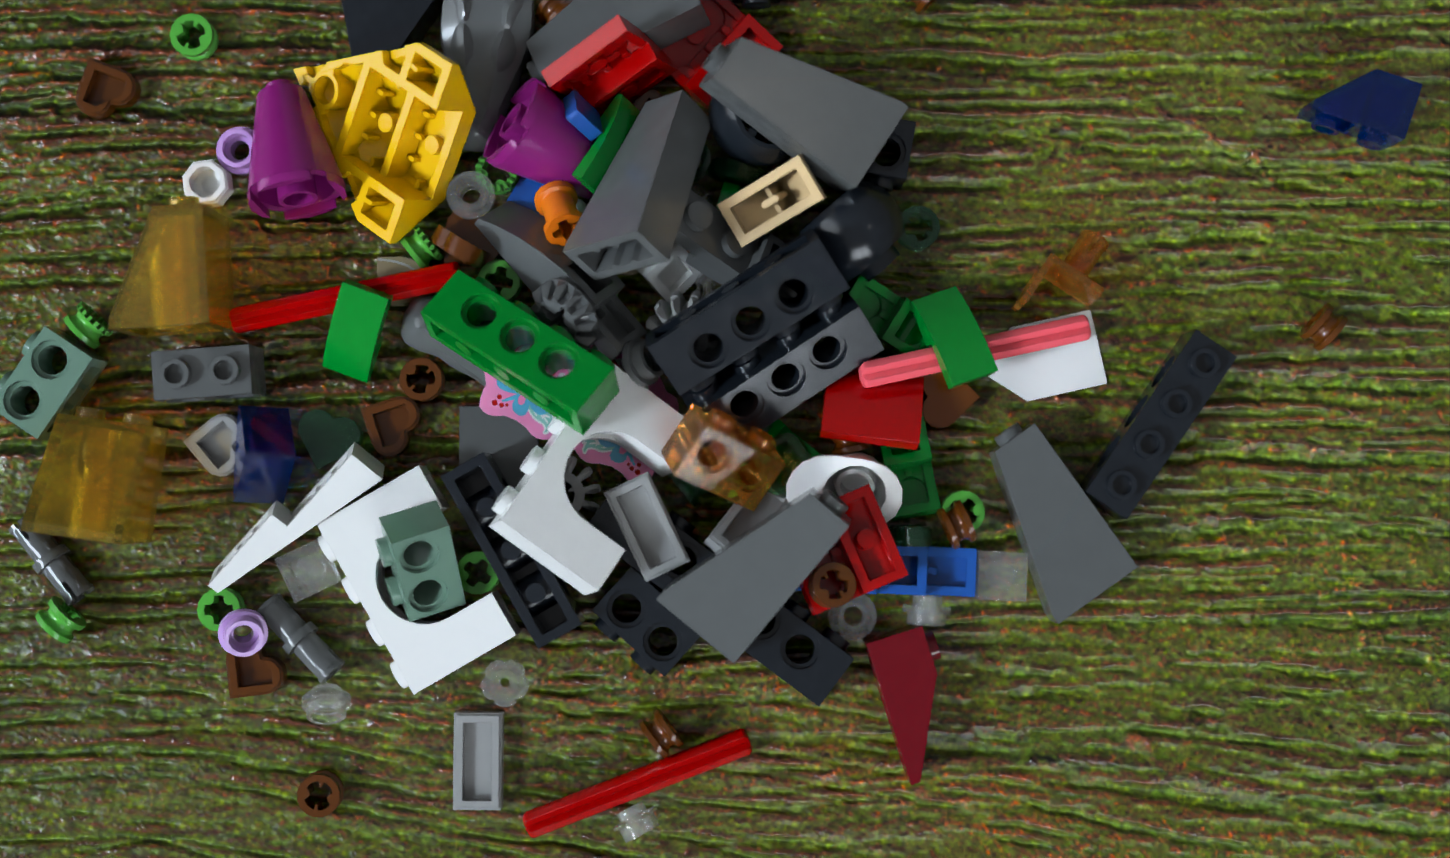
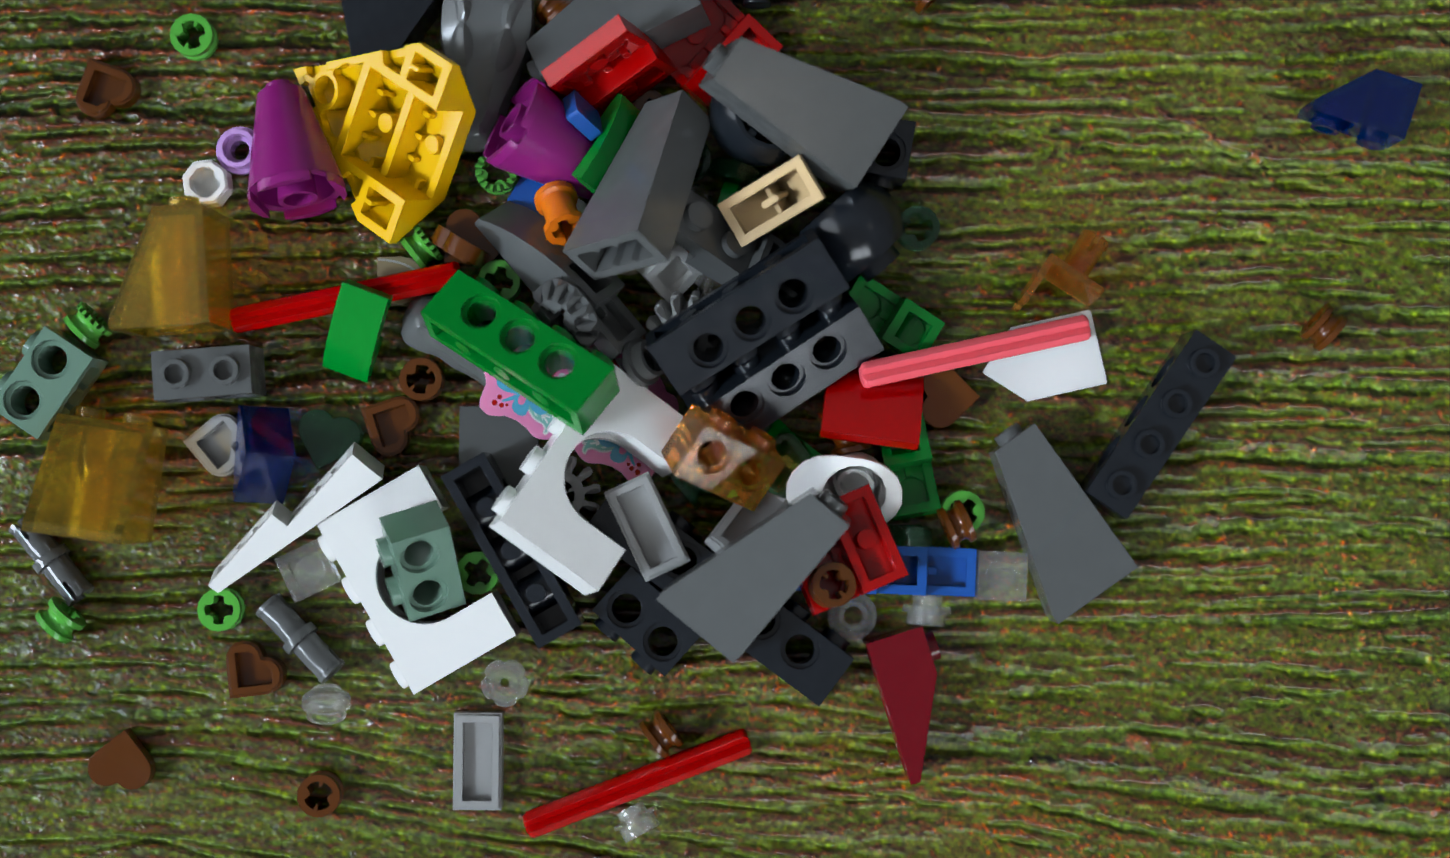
(122, 762): none -> reddish brown tile
(243, 645): lavender plate -> none
(470, 181): clear plate -> none
(954, 336): green slope -> none

